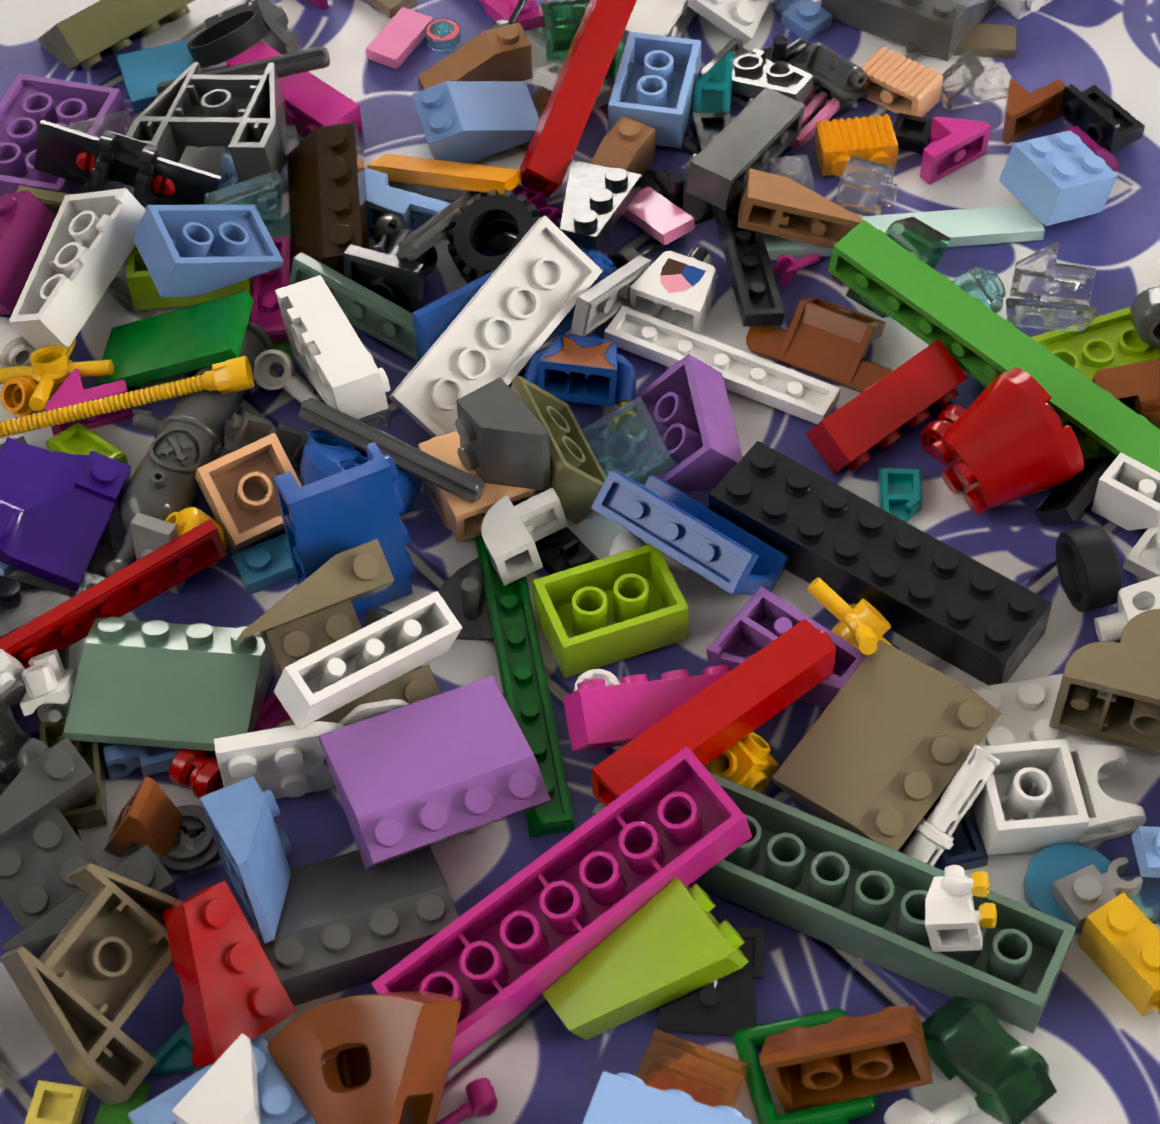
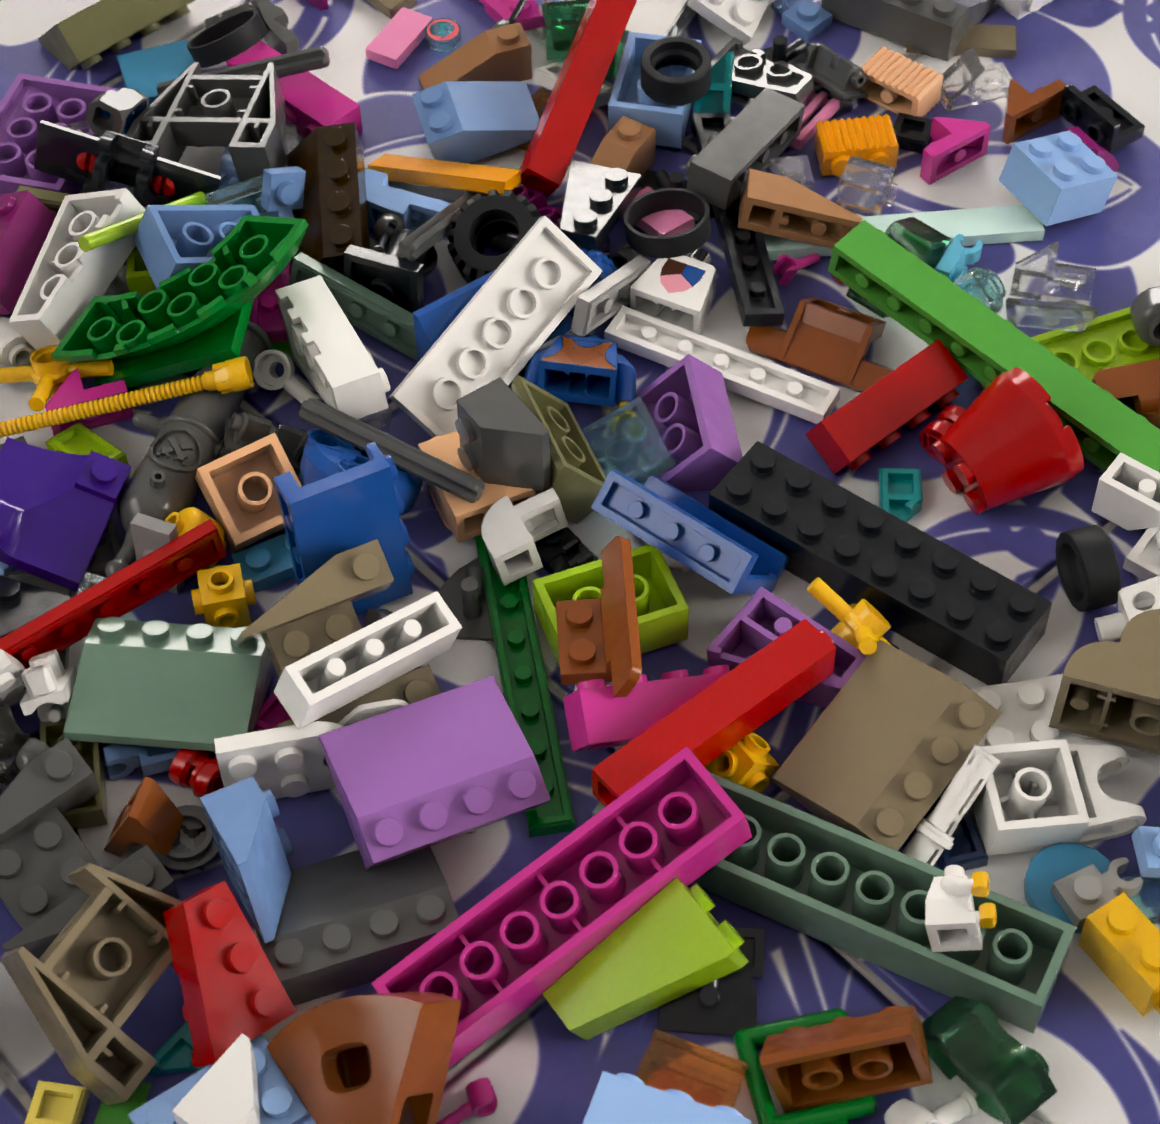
(16, 395): light orange plate -> none
(115, 110): none -> dark grey rock
(128, 226): none -> lime bar
(189, 300): none -> green brick
(224, 596): none -> yellow brick
(283, 190): none -> medium blue plate
(602, 634): none -> dark orange plate
(671, 245): none -> black tyre
(676, 89): none -> black tyre
(957, 257): none -> medium azure plate
(1068, 501): black plate -> none

